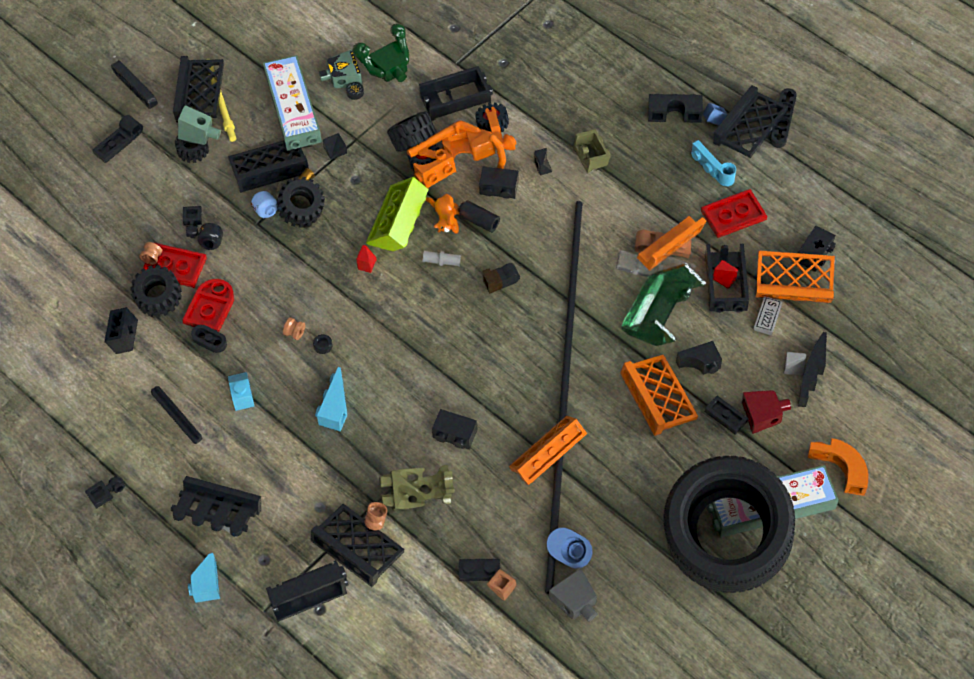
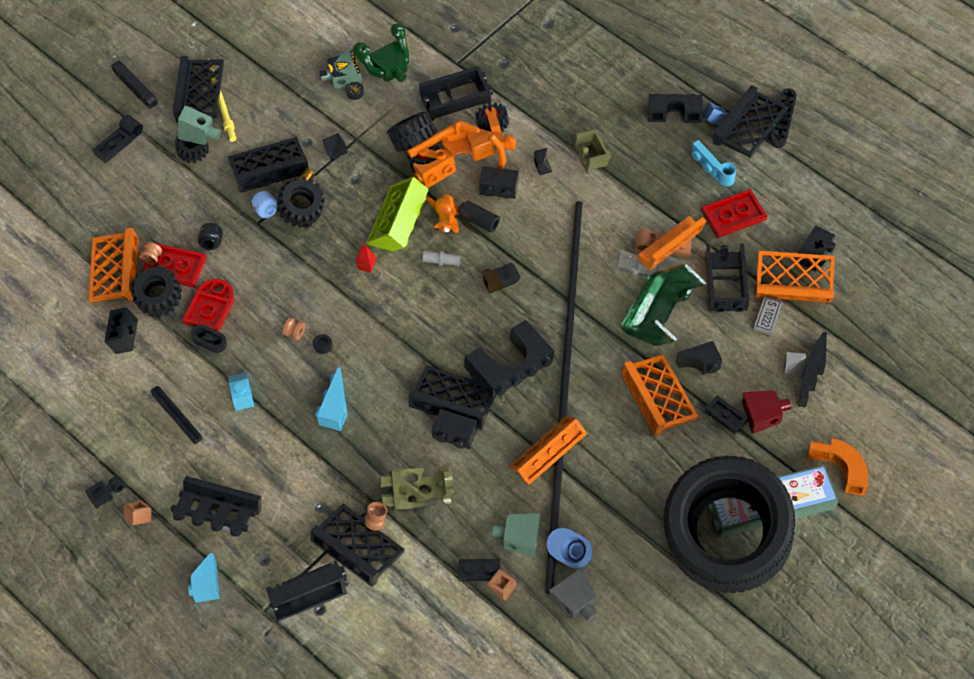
(128, 264): none -> orange fence
(137, 512): none -> nougat slope
(192, 216): black plate -> none
(292, 102): brick -> none
(432, 404): none -> black fence
(496, 378): none -> black arch
(519, 533): none -> sand green torso
(725, 274): red slope -> none

